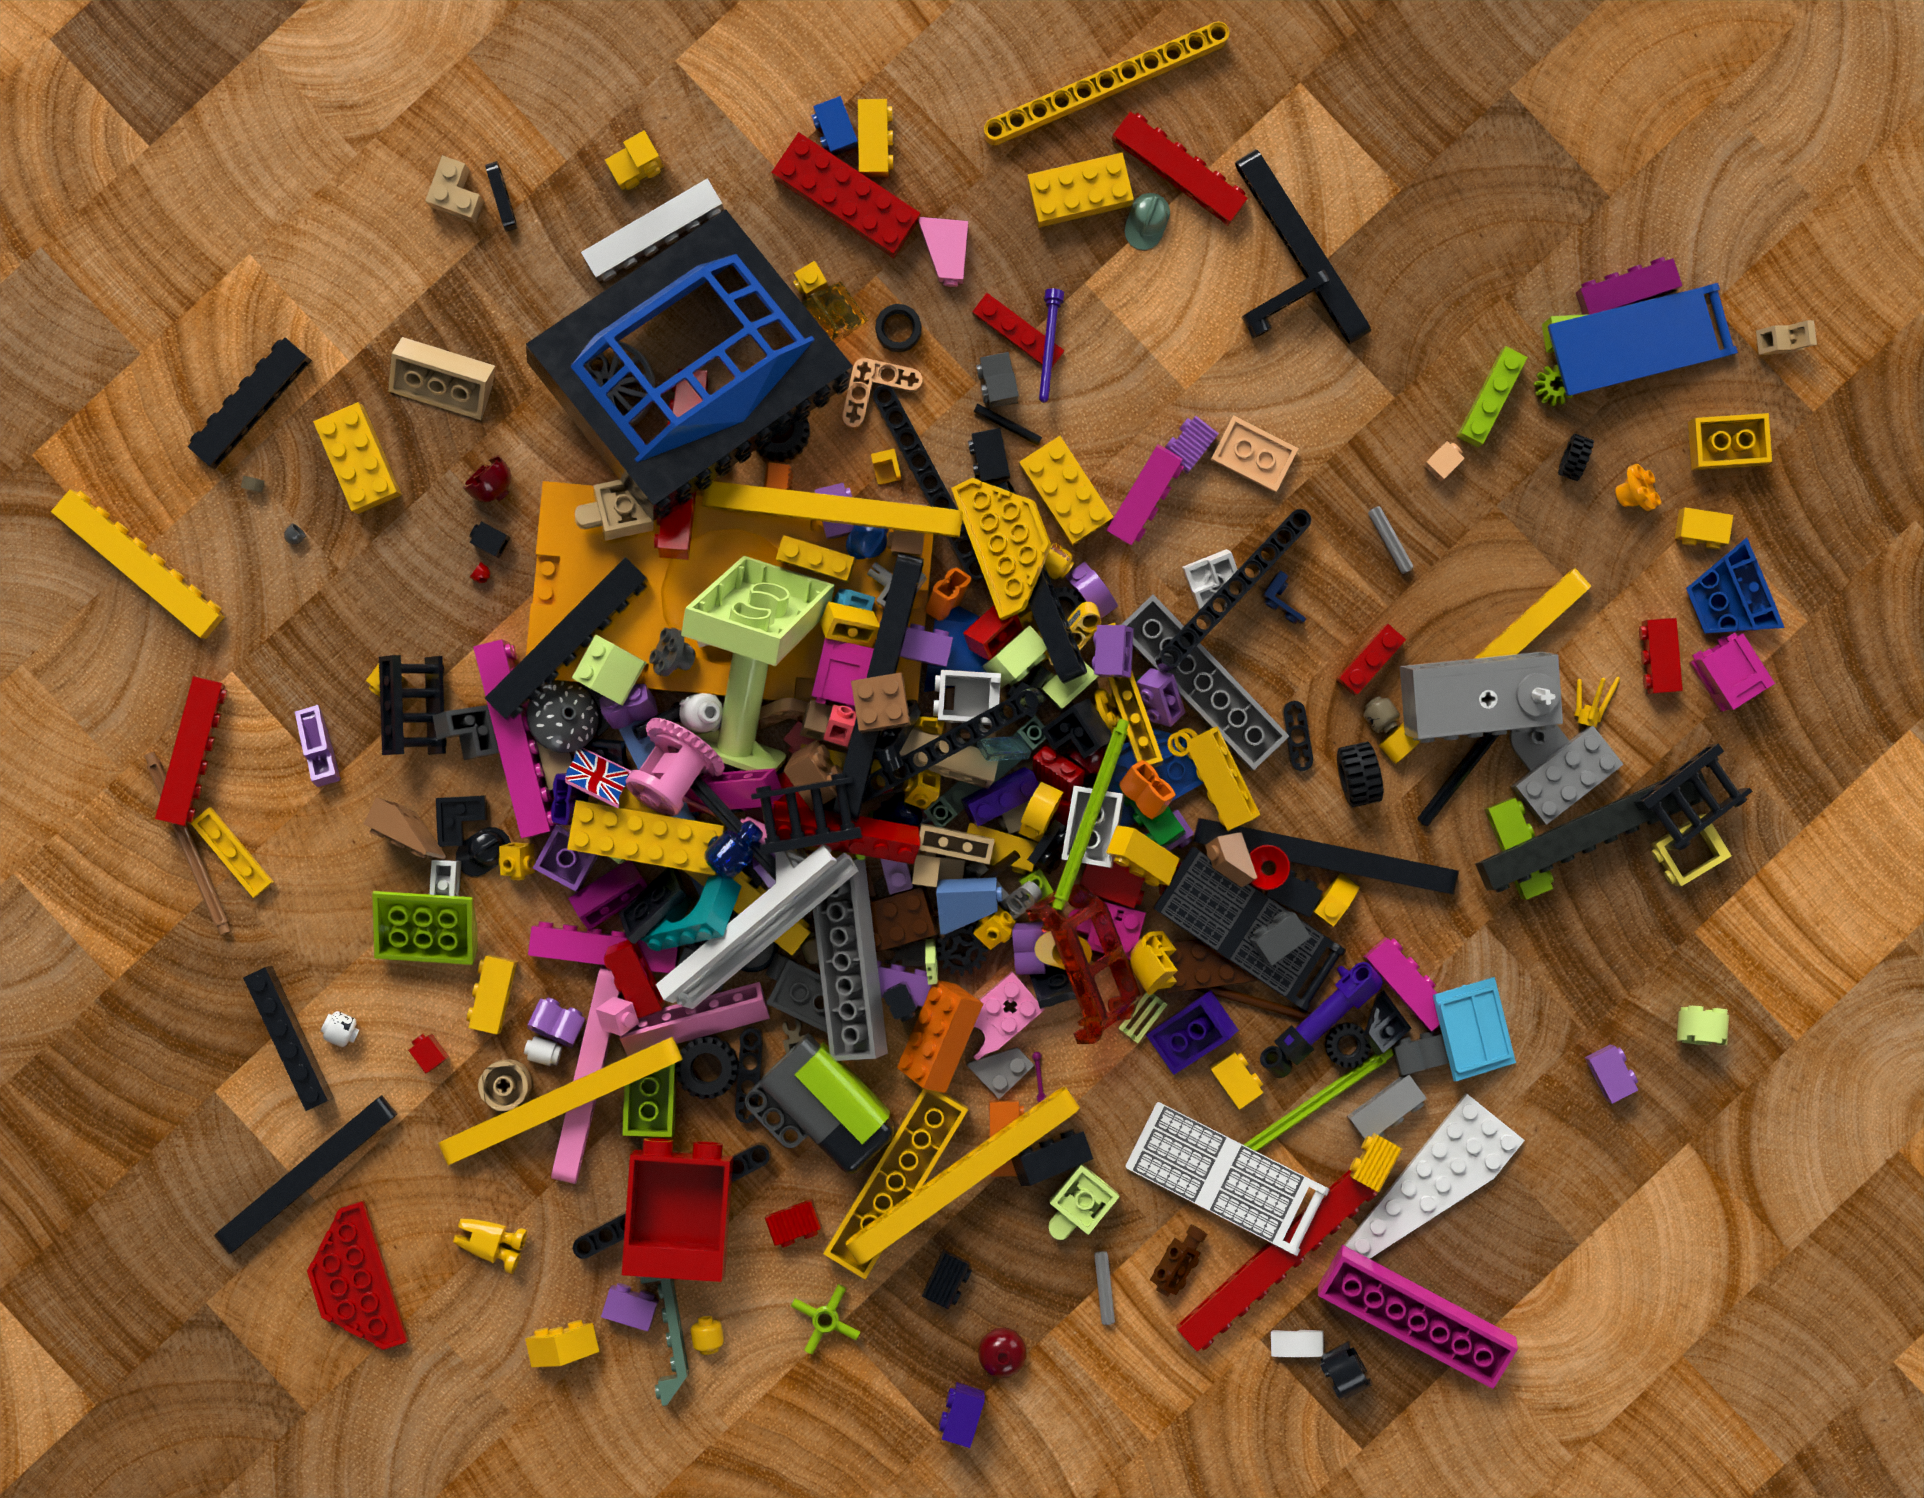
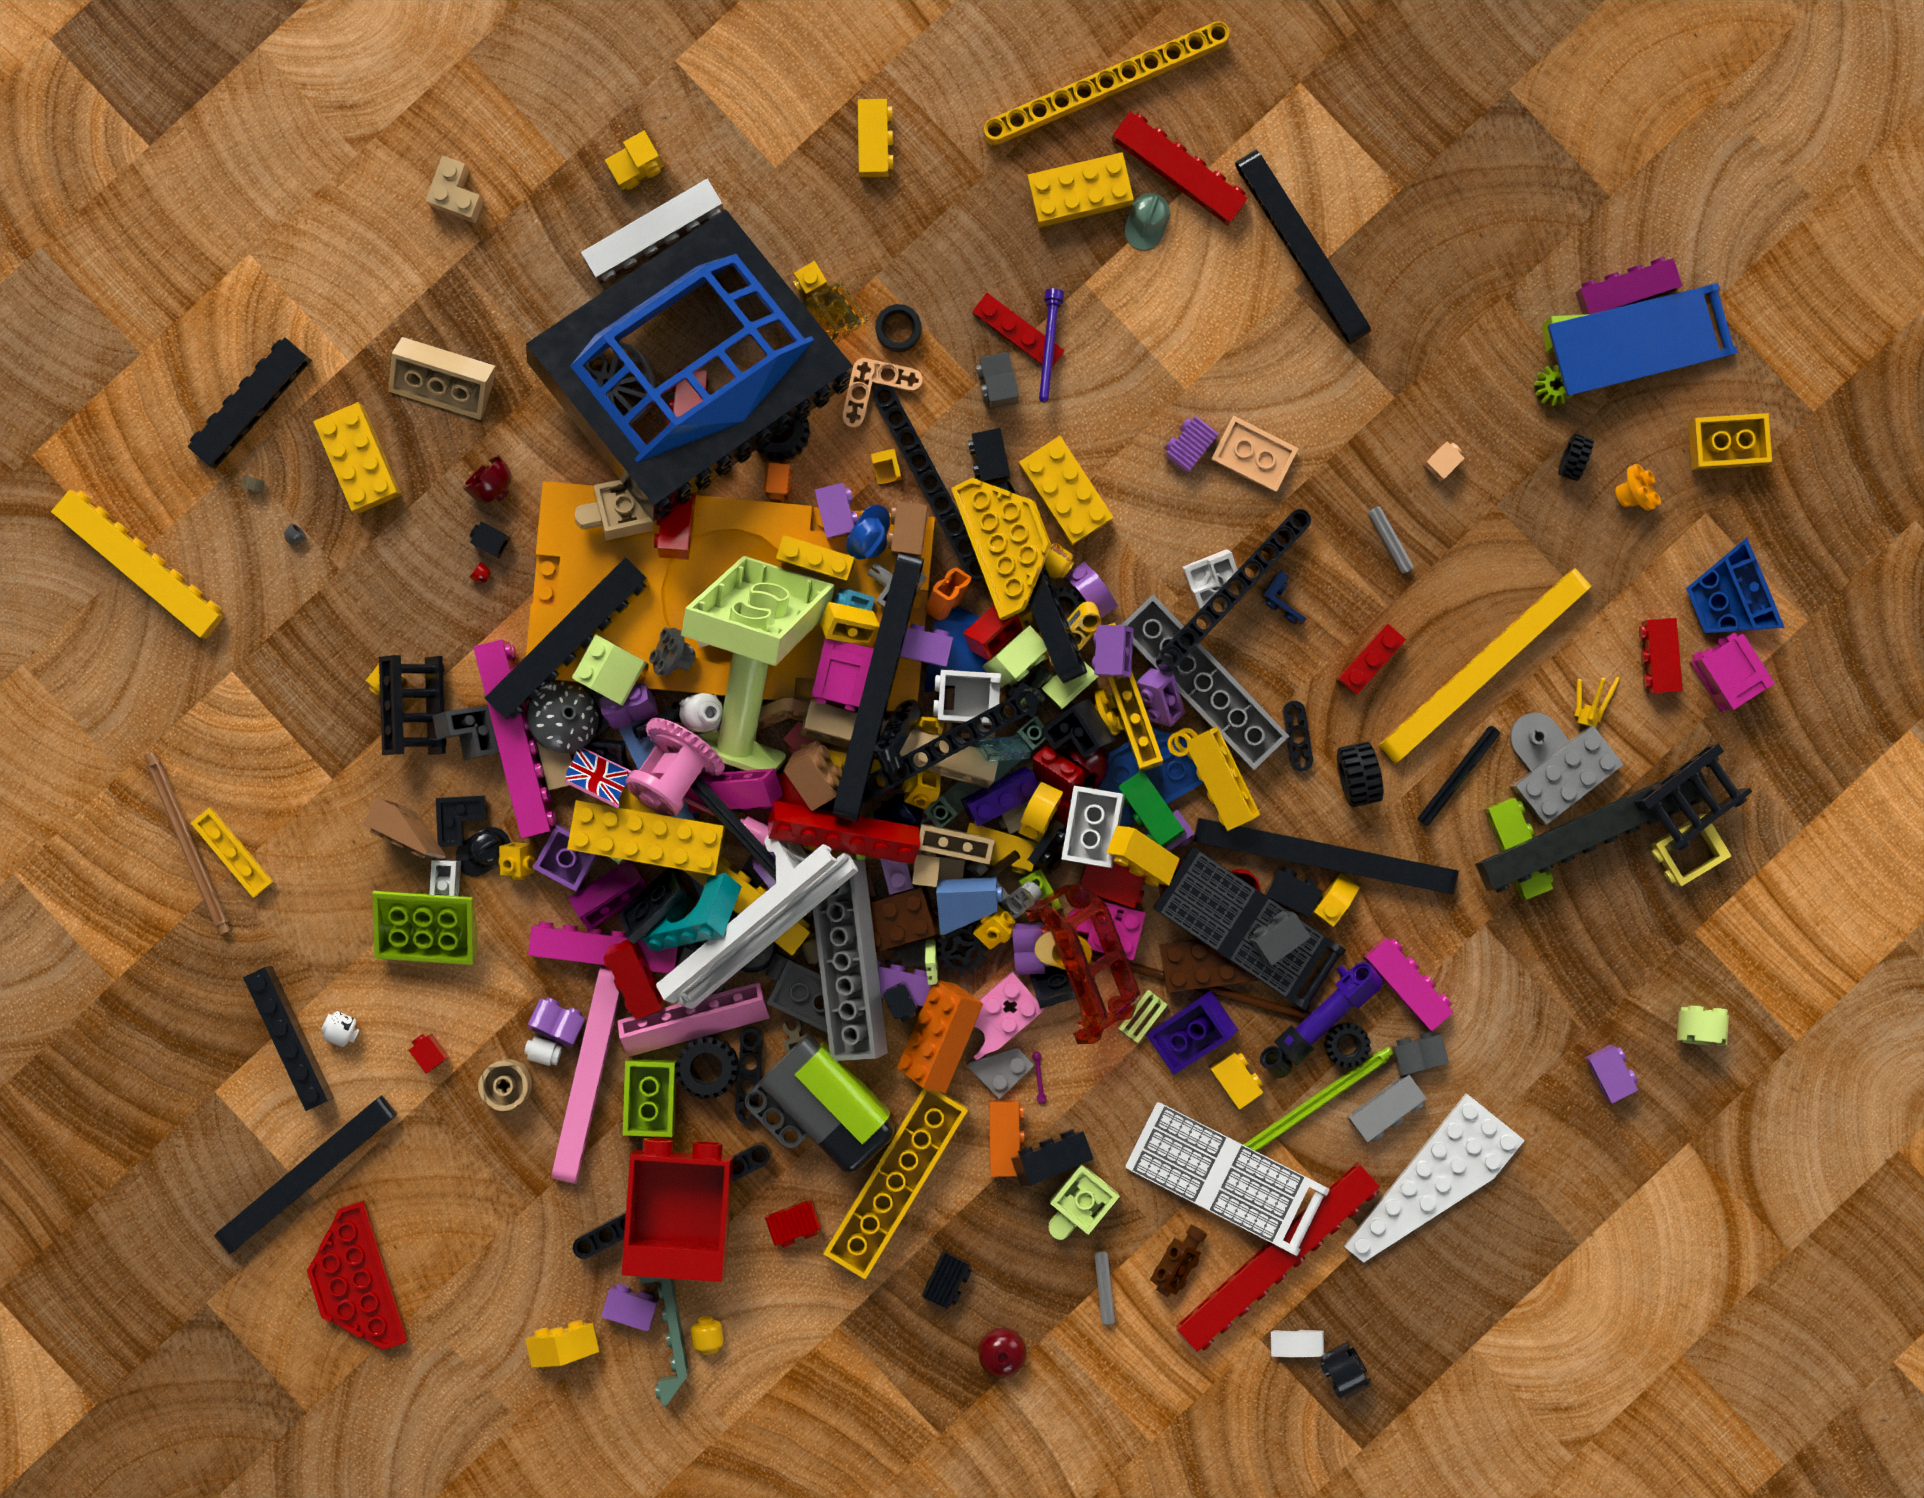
(190, 752): red brick -> none
(317, 746): medium lavender slope -> none
(486, 1240): yellow piece -> none
(491, 994): yellow brick -> none
(501, 196): black beam -> none
(560, 1100): yellow beam -> none
(564, 801): dark purple brick -> none
(617, 1016): bright pink brick -> none
(732, 851): clear blue piece -> none
(822, 833): black fence -> none
(830, 1309): lime bar -> none
(833, 509): yellow beam -> none
(835, 126): blue brick -> none
(840, 725): coral brick -> none
(846, 195): red brick -> none
(880, 703): medium nougat brick -> none
(947, 247): bright pink slope -> none
(962, 1175): yellow beam -> none
(963, 1414): dark purple brick -> none
(1007, 424): black bar -> none
(1091, 813): lime piece -> none
(1144, 495): dark pink brick -> none
(1147, 789): orange brick -> none
(1152, 963): yellow brick -> none
(1231, 858): medium nougat slope -> none
(1257, 320): black beam -> none
(1270, 853): red piece -> none
(1375, 1161): yellow brick -> none
(1381, 715): dark tan head -> none
(1384, 1024): black wing -> none
(1417, 1316): dark pink brick -> none
(1474, 1029): medium azure piece -> none
(1481, 696): light grey piece -> none
(1492, 397): lime brick -> none
(1703, 527): yellow brick -> none
(1786, 338): tan brick -> none

